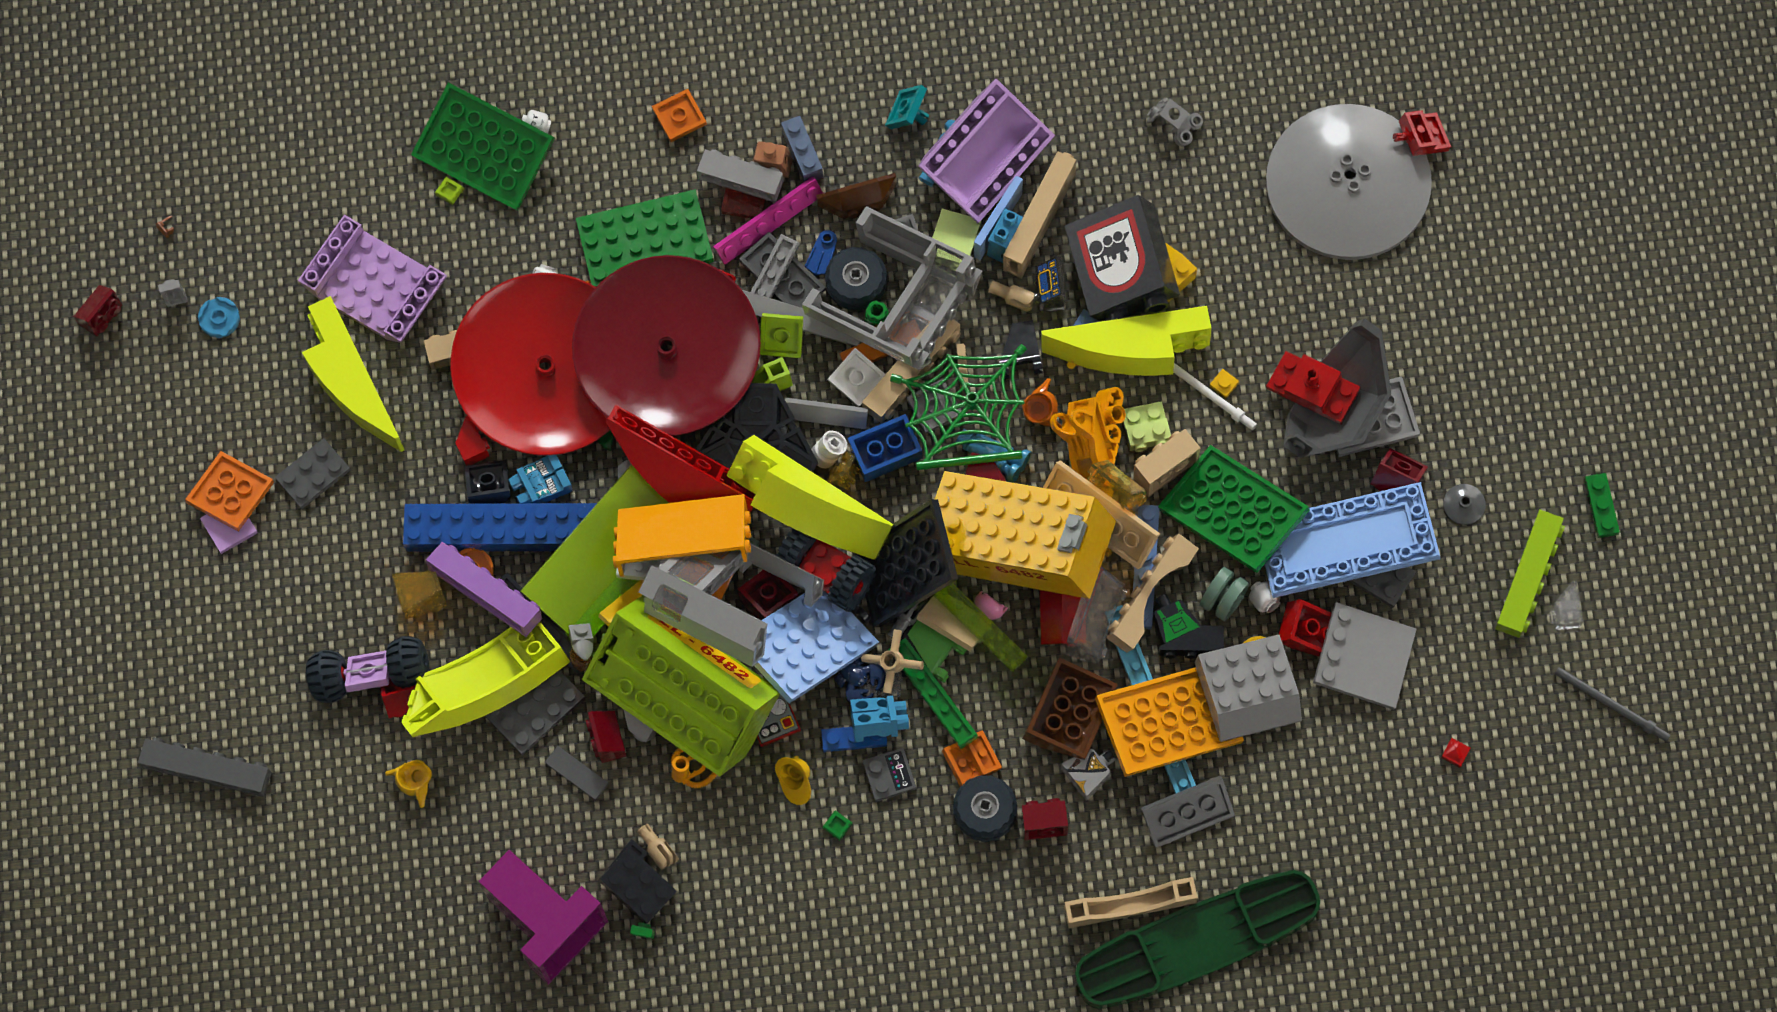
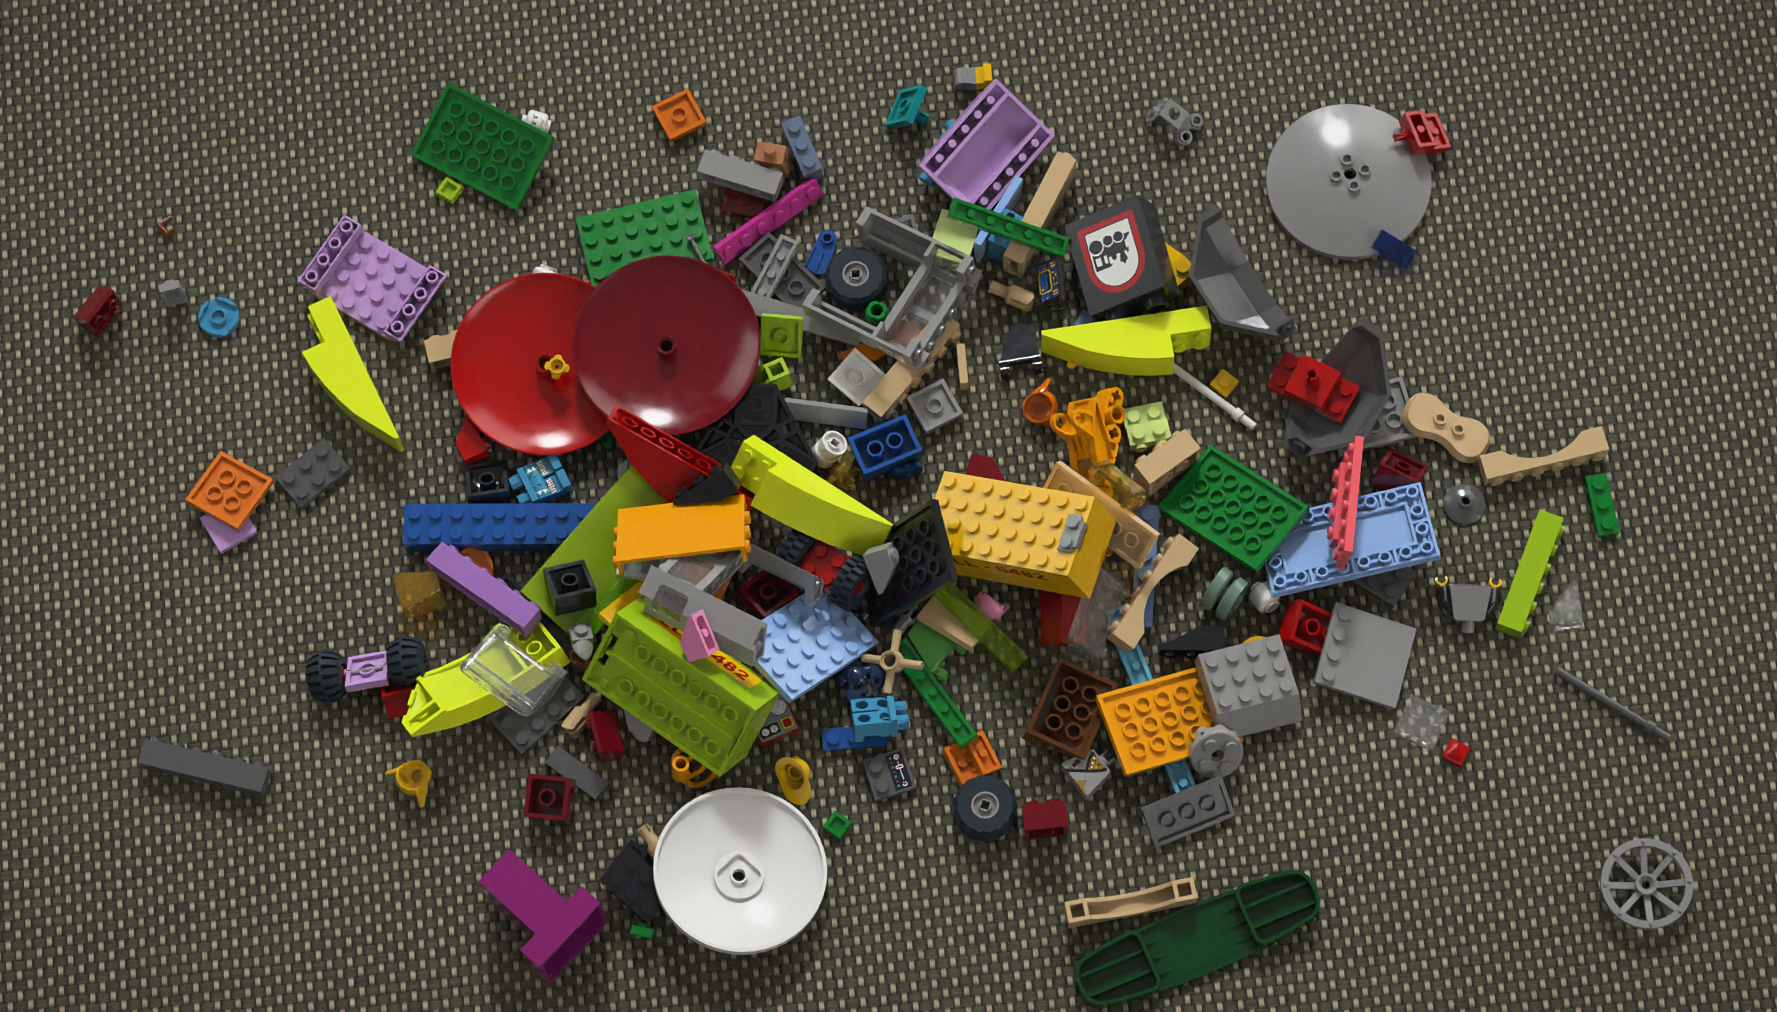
(511, 672): none -> clear windscreen
(549, 798): none -> dark red brick
(557, 360): none -> yellow plate
(570, 587): none -> black slope
(576, 720): none -> tan arm
(690, 238): none -> dark grey hinge
(698, 638): none -> bright pink slope
(713, 487): none -> black slope
(748, 835): none -> white dish
(852, 199): reddish brown wedge -> none
(881, 564): none -> light grey slope
(907, 470): none -> blue piece
(971, 402): green animal -> none
(973, 78): none -> leg
(1007, 228): none -> green tile
(1010, 471): dark azure piece -> none
(1173, 619): torso -> none
(1210, 740): none -> light grey plate
(1231, 284): none -> dark grey panel
(1345, 503): none -> coral plate
(1393, 249): none -> clear blue tile
(1421, 722): none -> clear plate
(1431, 419): none -> tan plate
(1468, 602): none -> light grey torso
(1500, 466): none -> tan arch
(1620, 913): none -> light grey wheel

